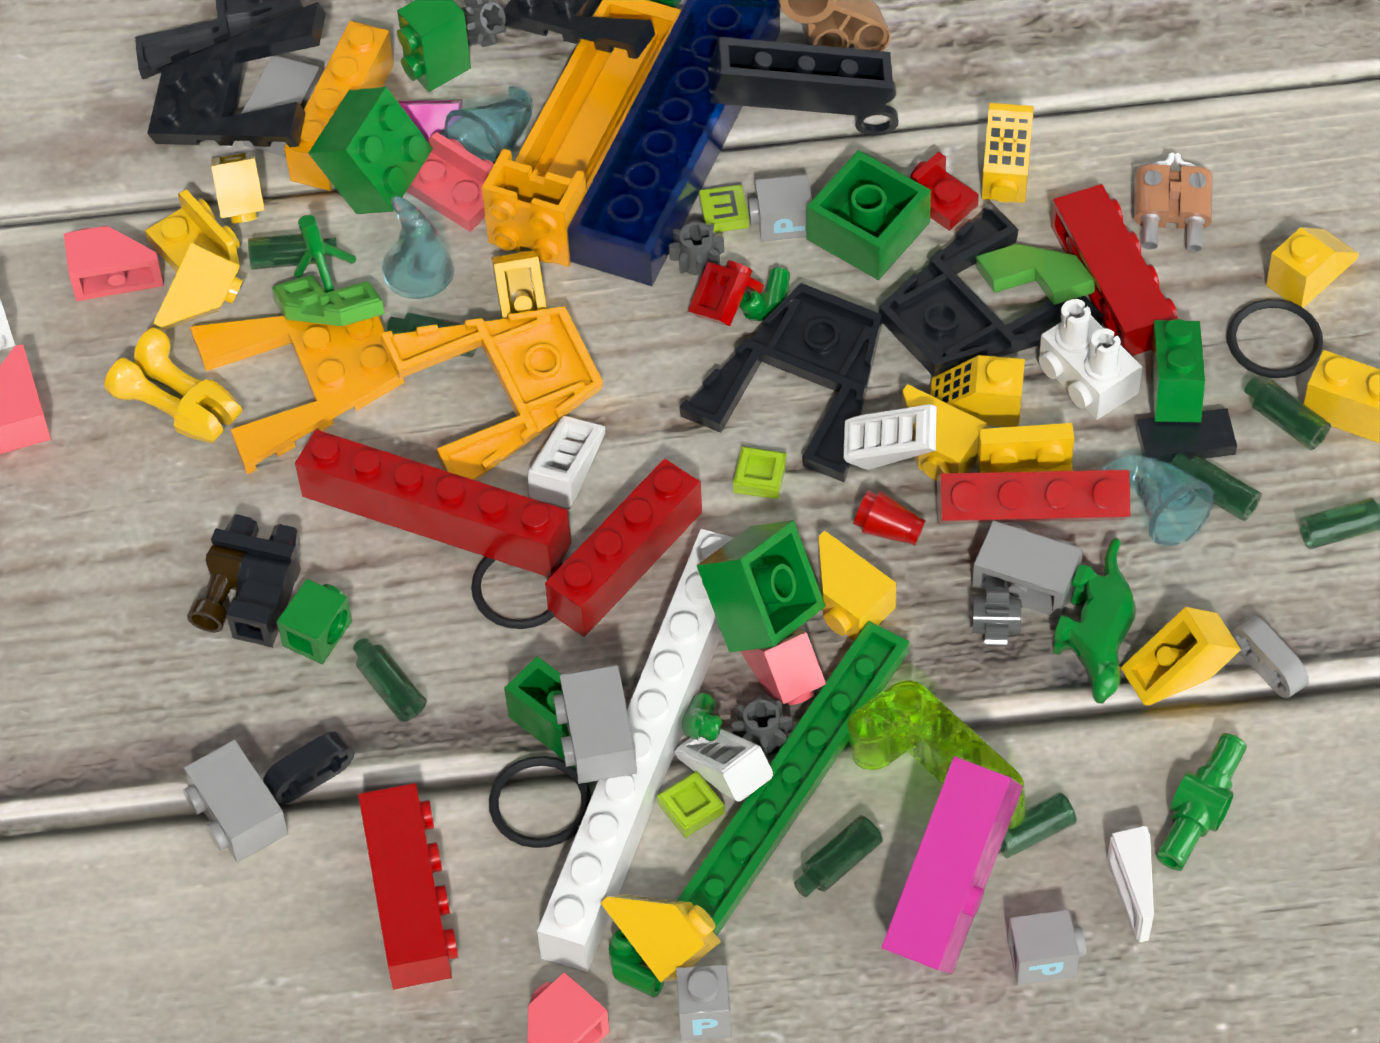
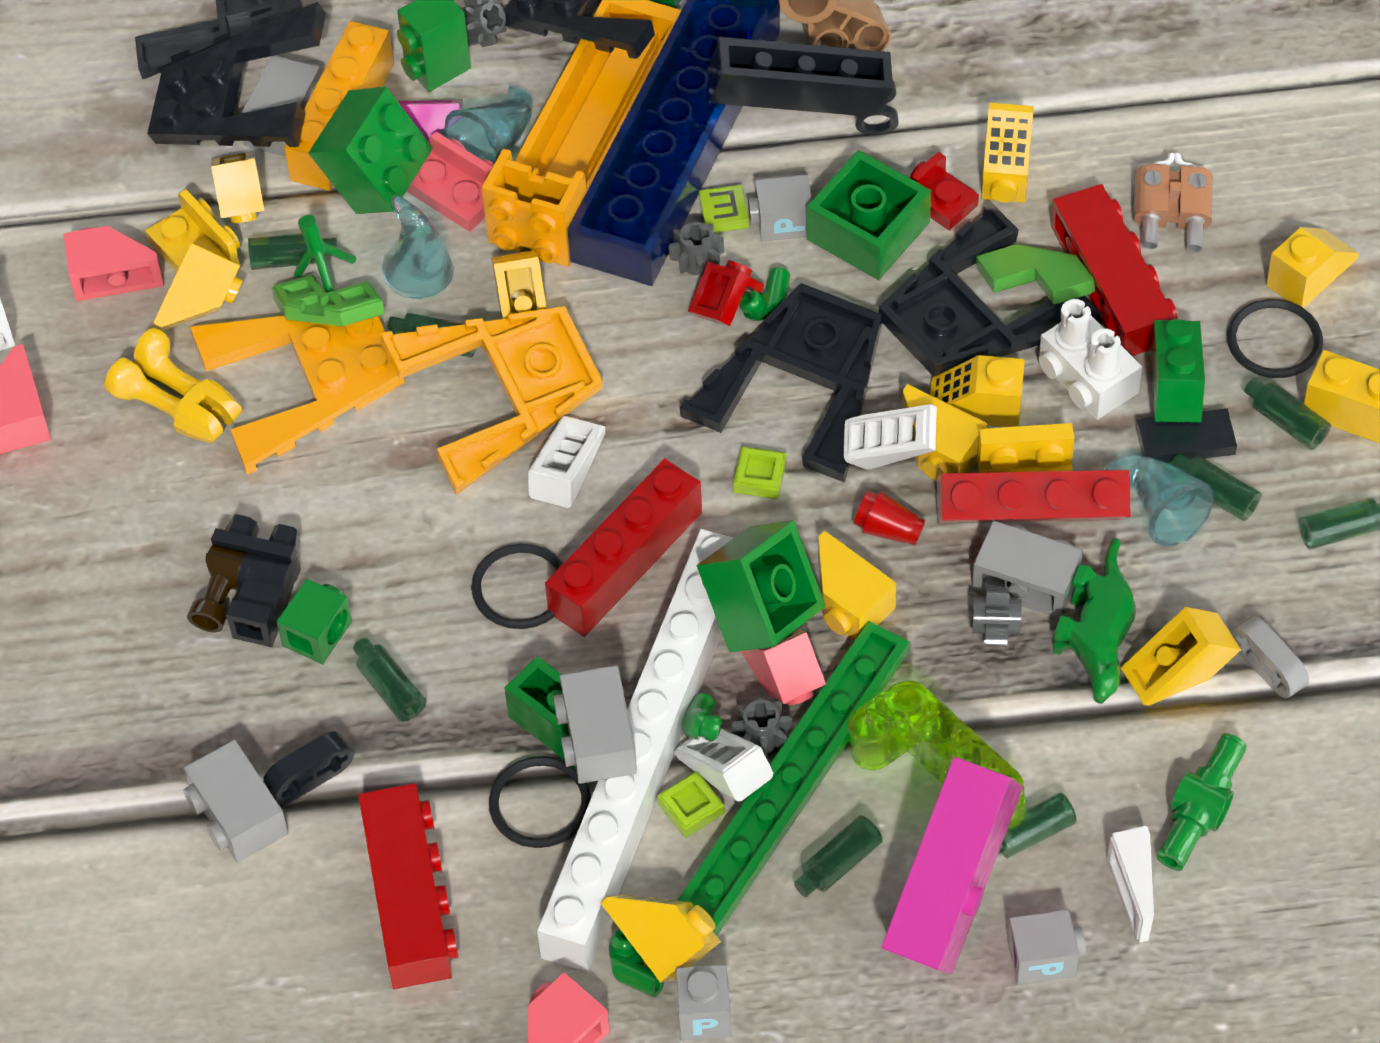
(434, 503): red brick -> none

